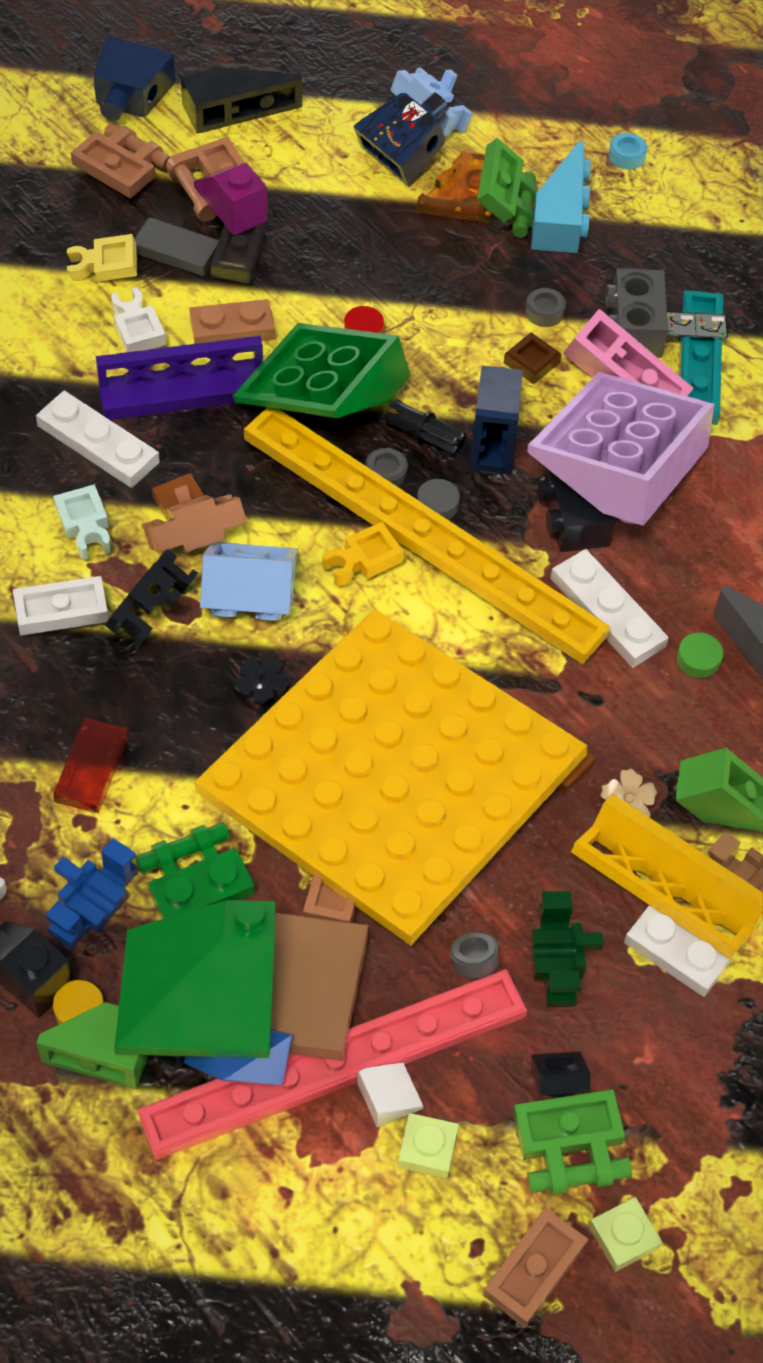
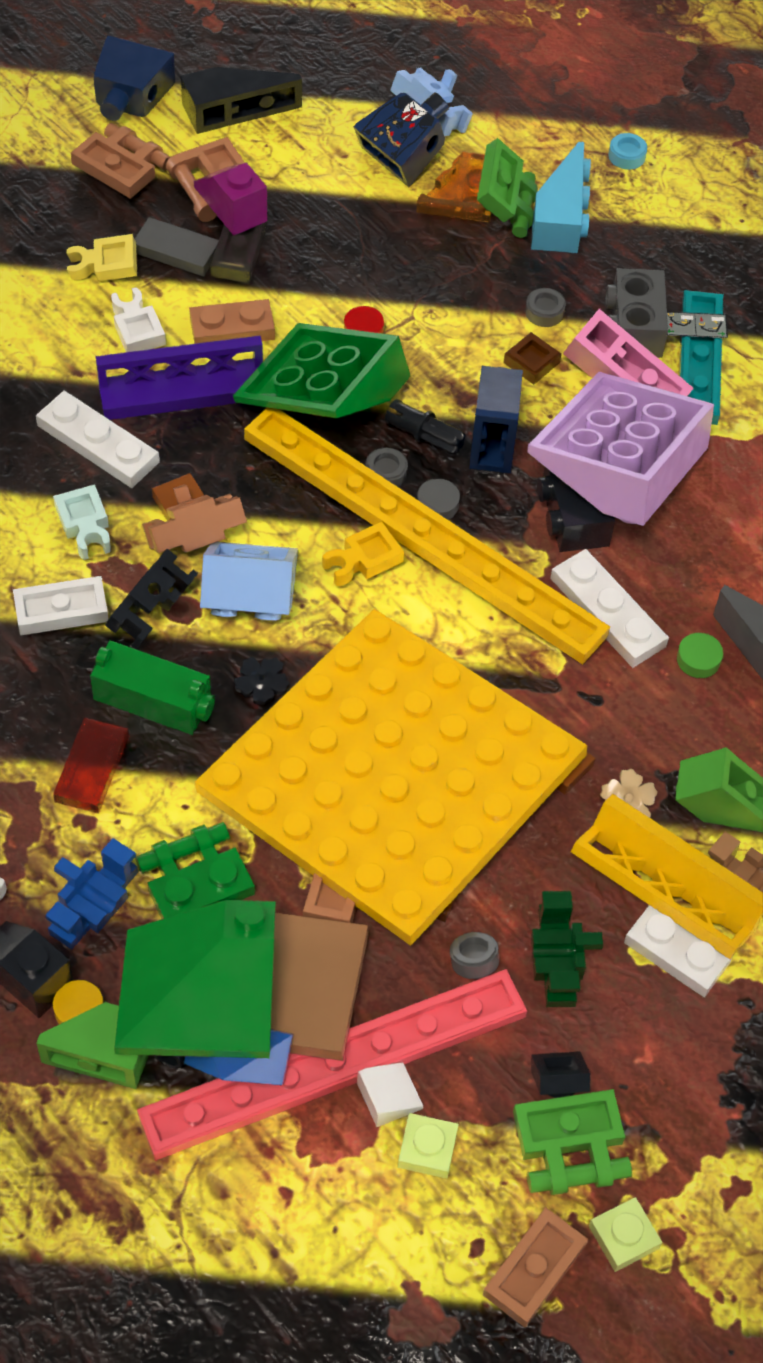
(151, 687): none -> green brick

